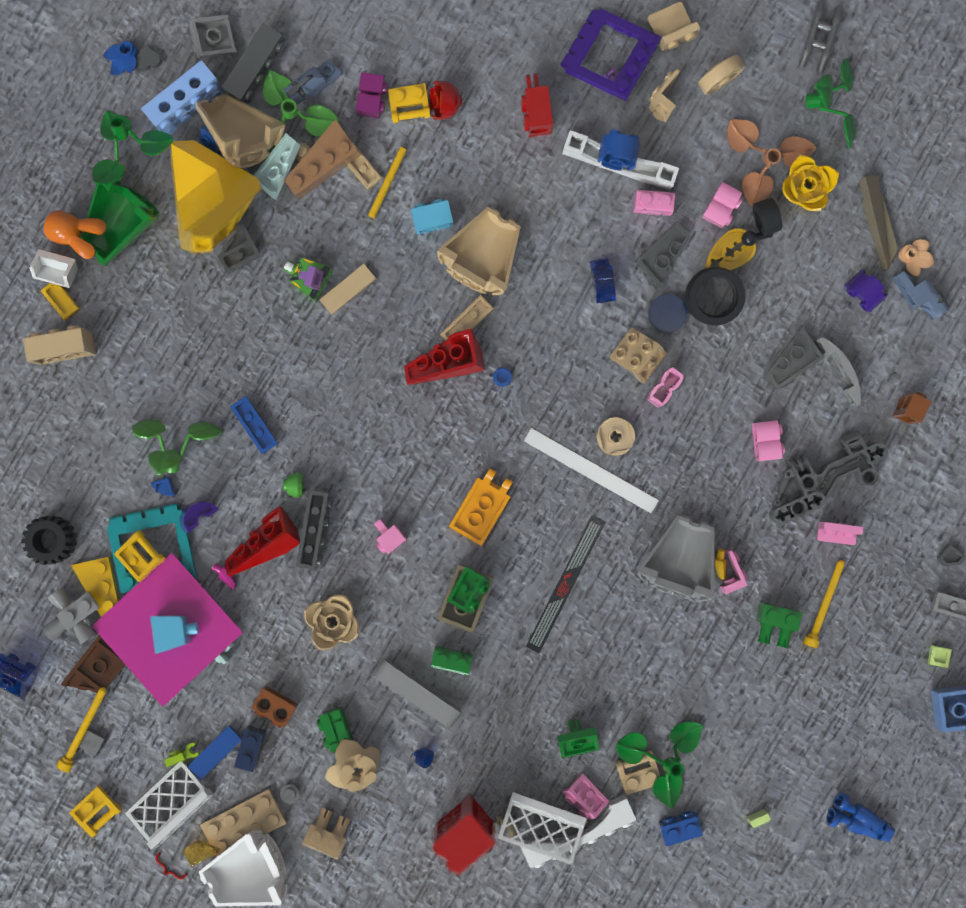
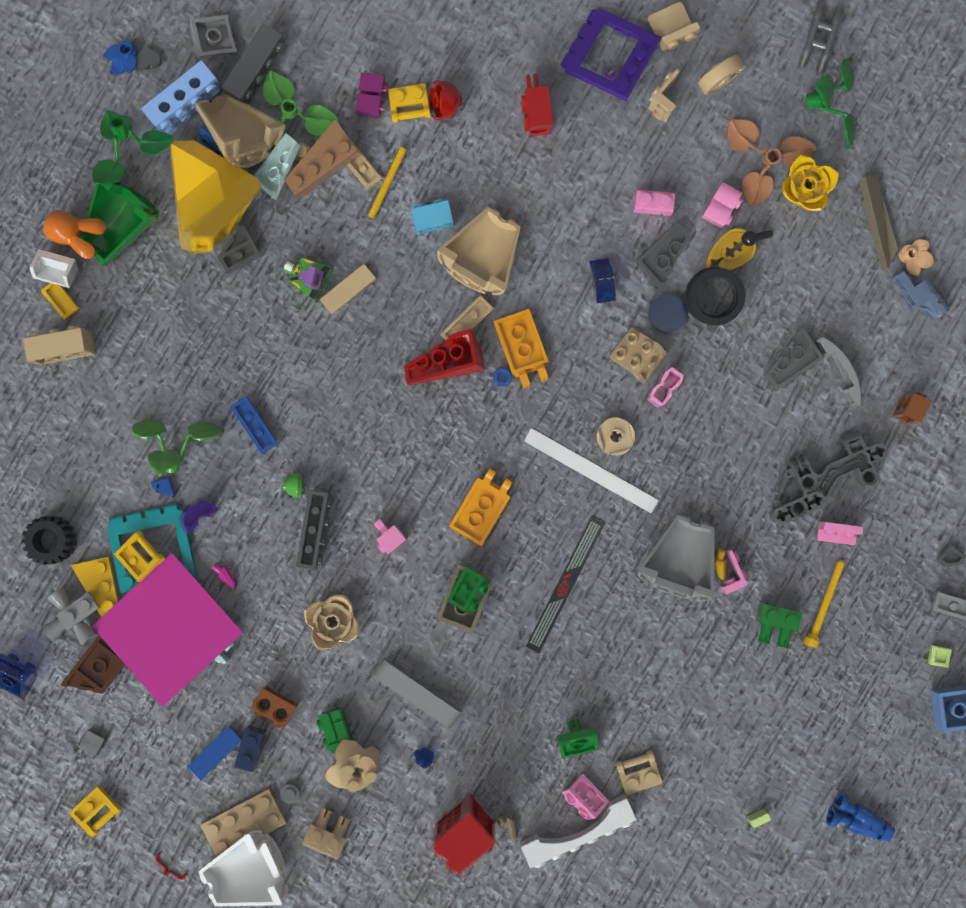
(66, 762): yellow piece -> none
(171, 632): medium azure torso -> none
(176, 820): white fence -> none
(177, 756): lime plate -> none
(199, 852): clear yellow tile -> none
(269, 541): red wedge -> none
(313, 82): sand blue plate -> none
(451, 660): green brick -> none
(522, 346): none -> light orange tile
(549, 812): white fence -> none
(619, 150): blue brick -> none
(646, 171): white arch -> none
(667, 787): green plant -> none
(680, 828): blue bracket -> none
(767, 216): black tyre -> none
(767, 440): bright pink brick -> none
(867, 290): dark purple cylinder -> none

